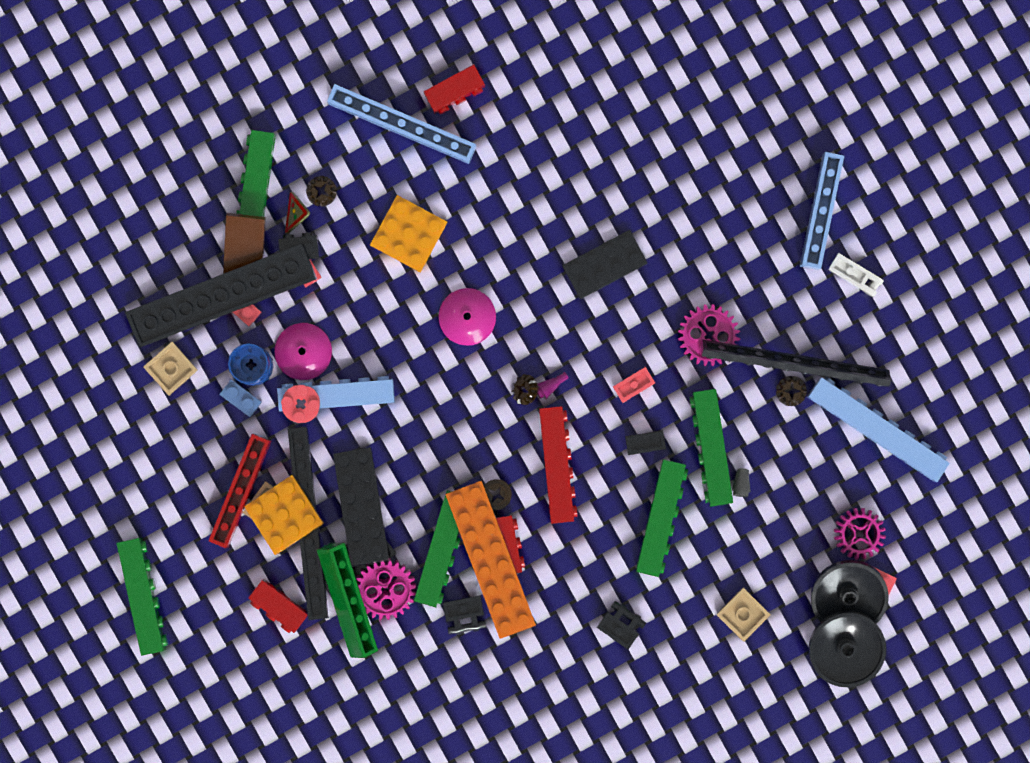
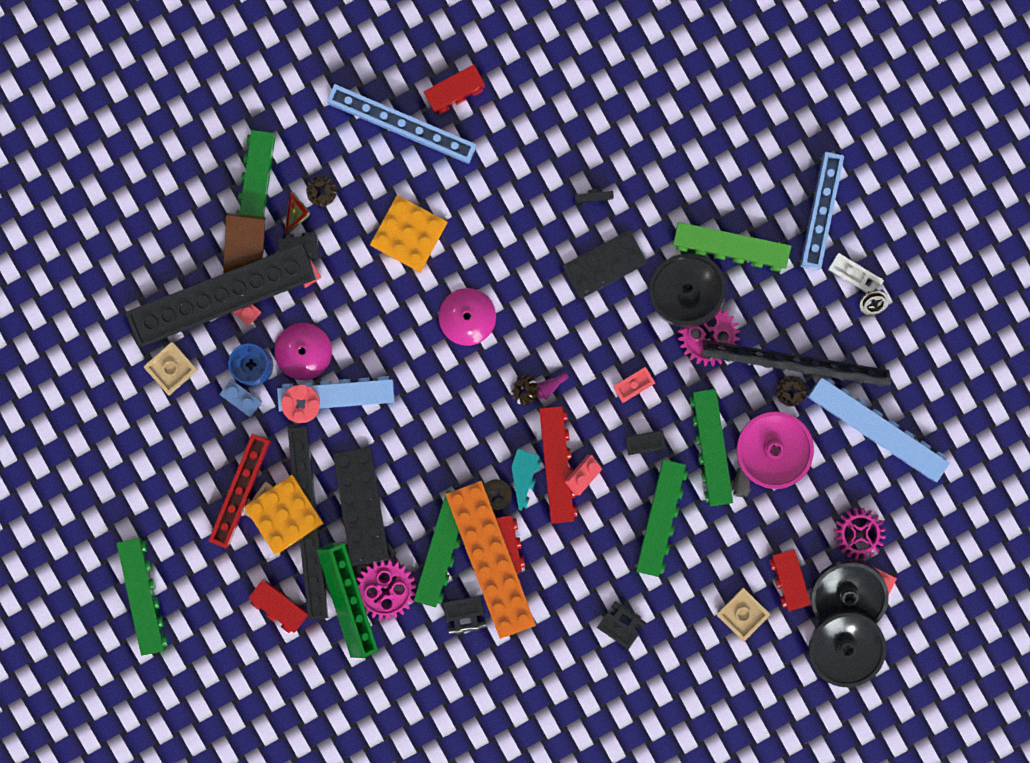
(523, 470): none -> teal slope
(583, 475): none -> coral plate
(594, 196): none -> black plate
(687, 290): none -> black dish
(731, 245): none -> bright green brick
(775, 450): none -> dark pink dish
(789, 580): none -> red brick
(868, 307): none -> gear

